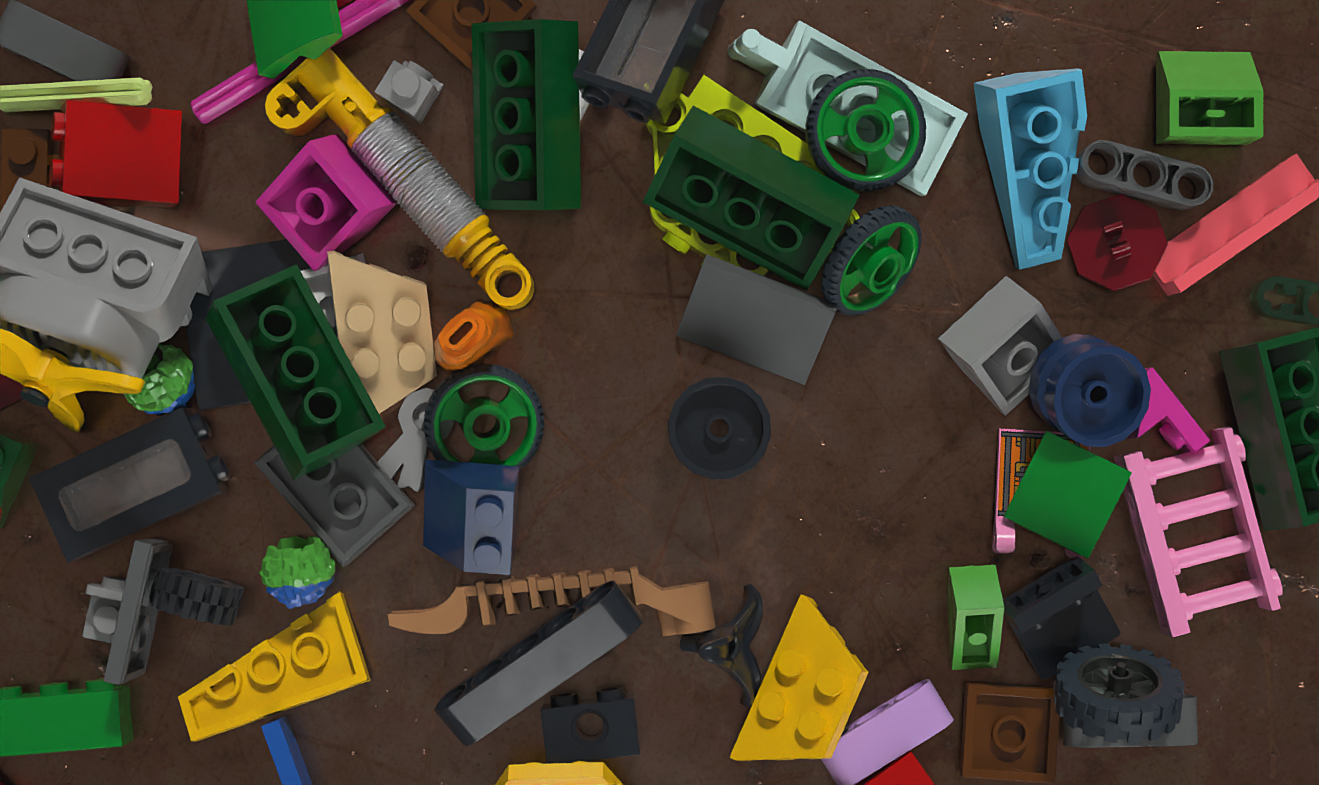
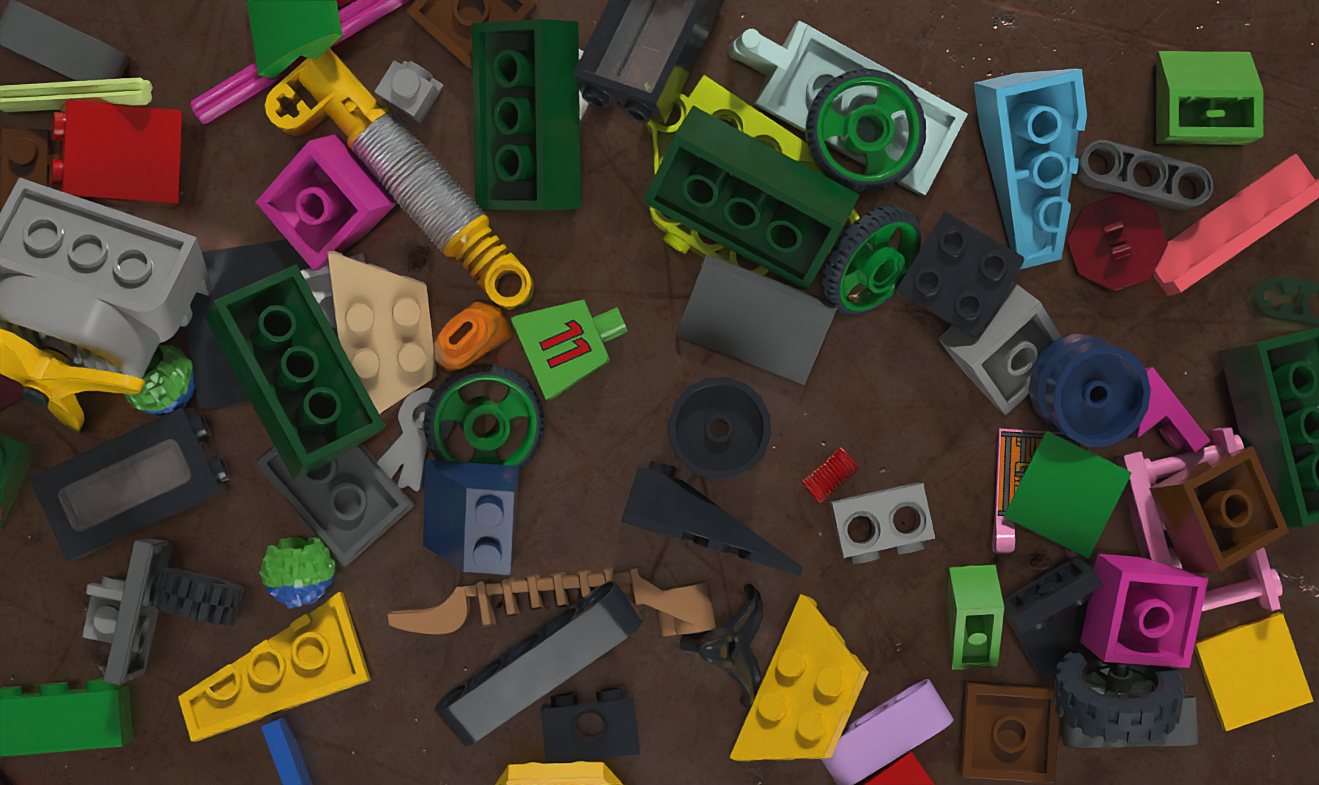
(566, 343): none -> bright green torso
(680, 511): none -> black wedge
(824, 486): none -> red piece
(879, 510): none -> light grey brick
(960, 275): none -> black bracket
(1143, 612): none -> dark pink slope
(1219, 511): none -> reddish brown slope
(1252, 671): none -> yellow tile

